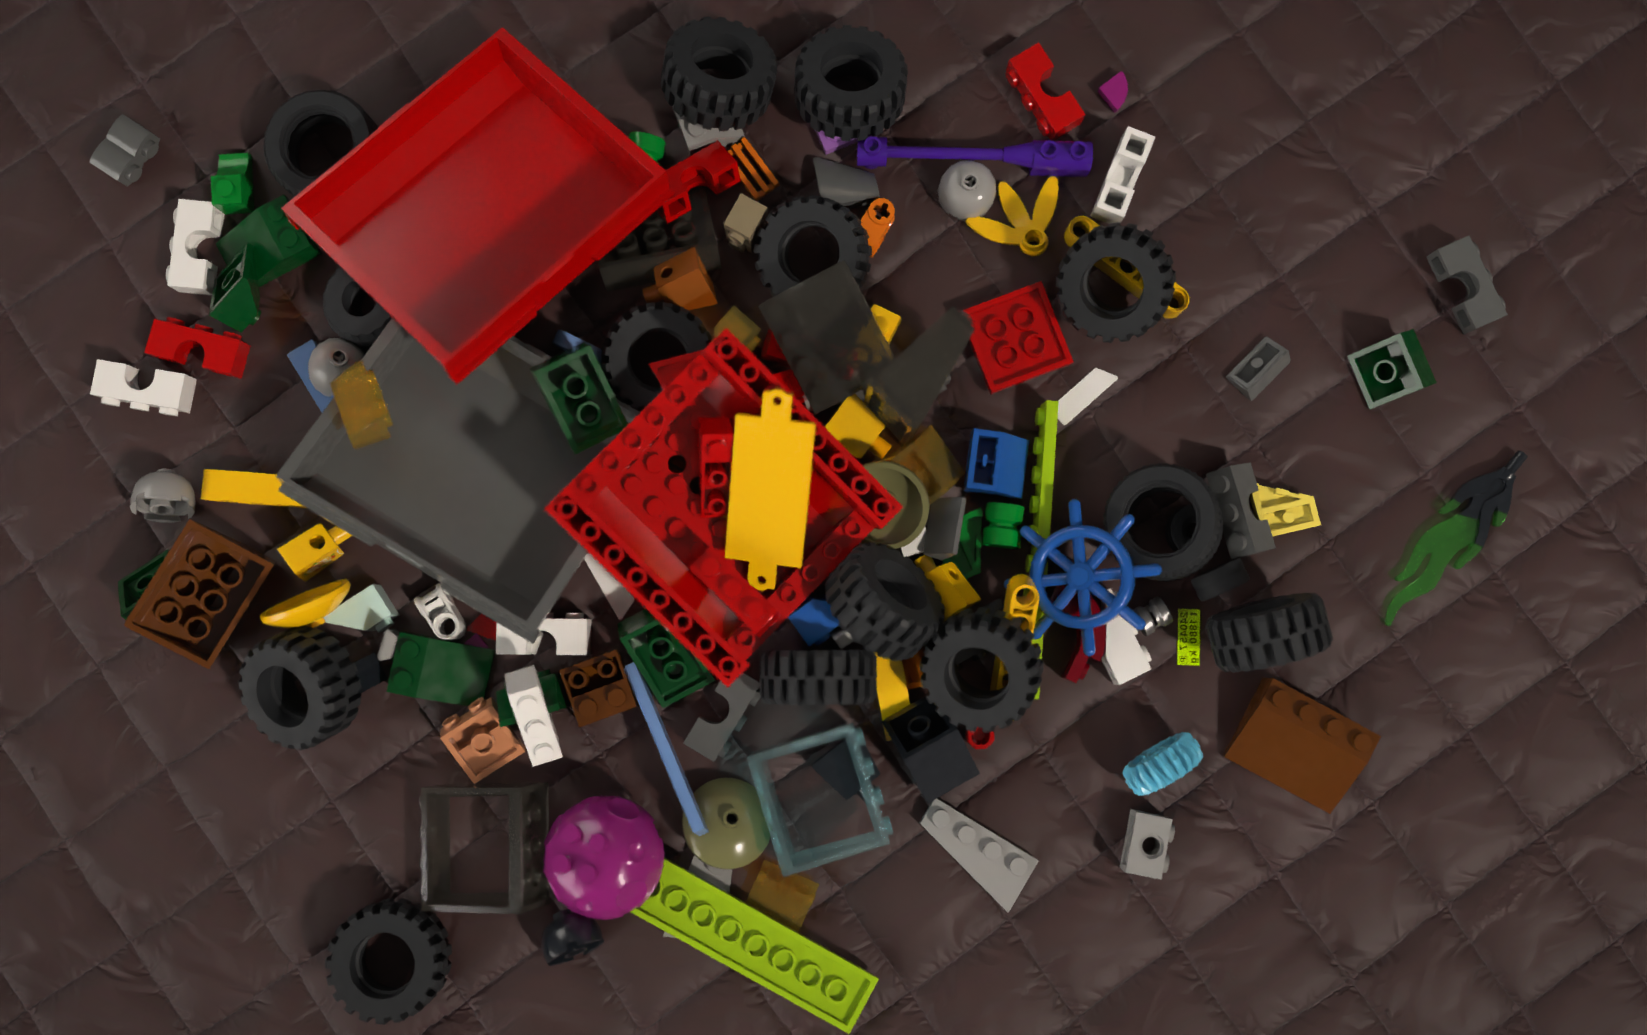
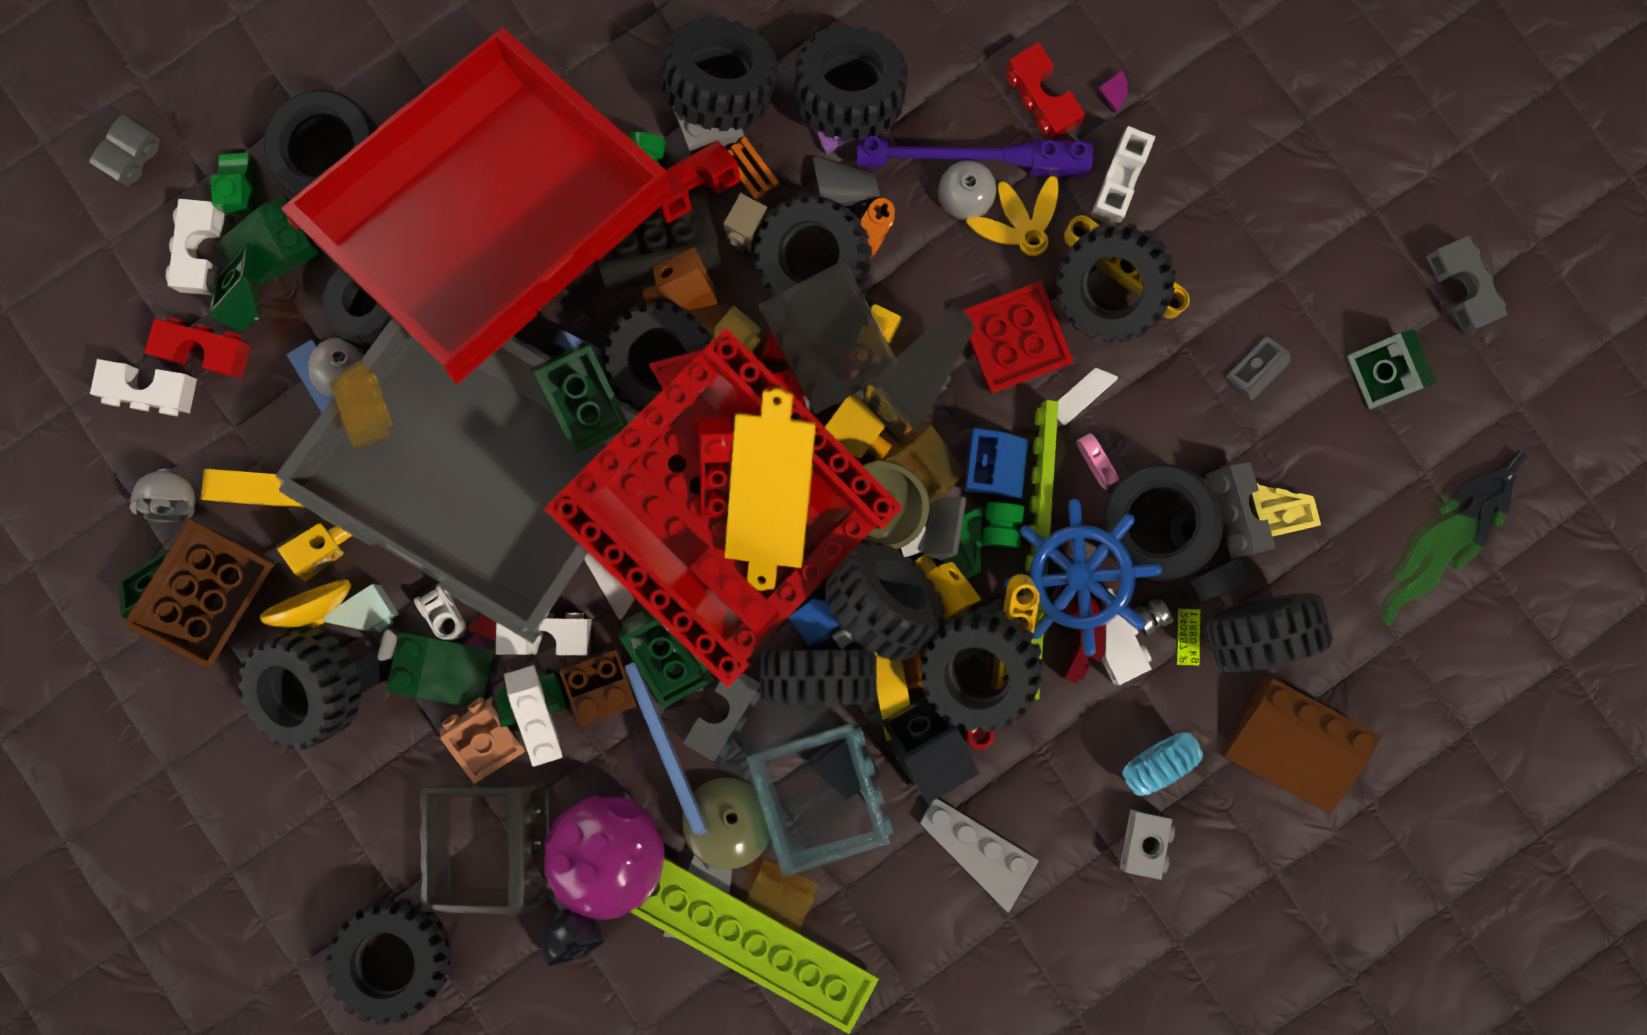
(1097, 461): none -> bright pink piece

